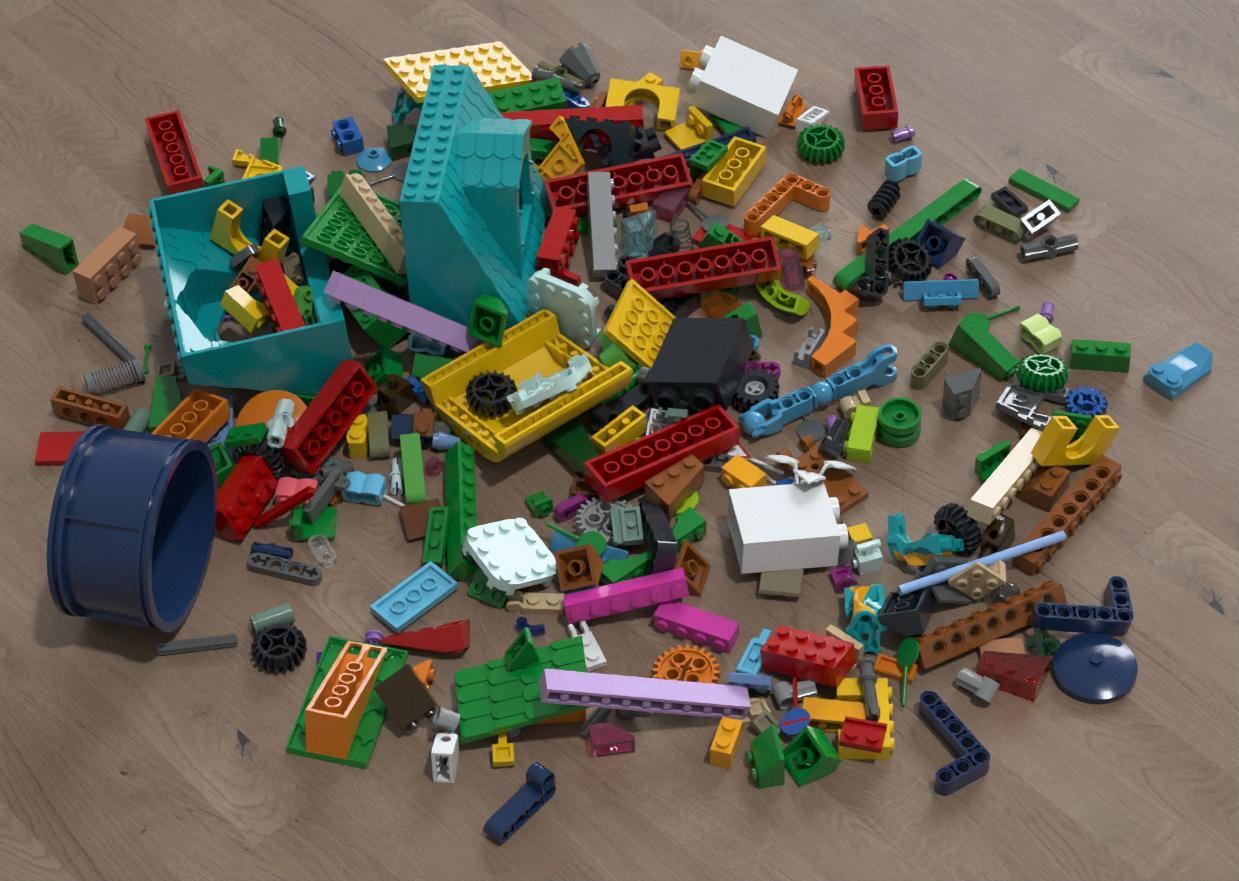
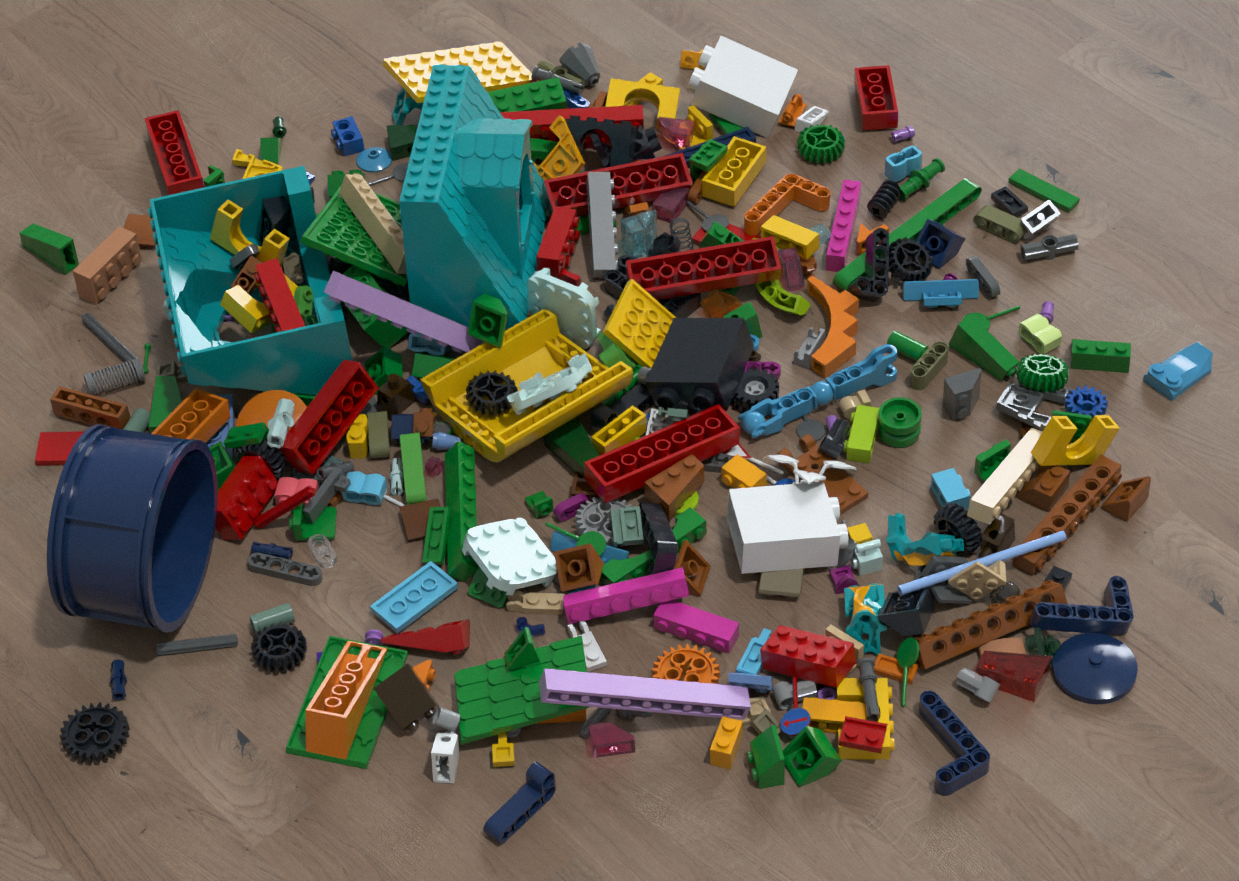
(94, 732): none -> black gear
(118, 679): none -> dark blue pin
(676, 131): none -> clear pink slope
(827, 691): none -> medium lavender bush
(843, 225): none -> dark pink brick
(907, 346): none -> green brick
(921, 178): none -> green piece
(949, 488): none -> medium azure brick
(1060, 576): none -> black plate
(1128, 498): none -> dark orange slope

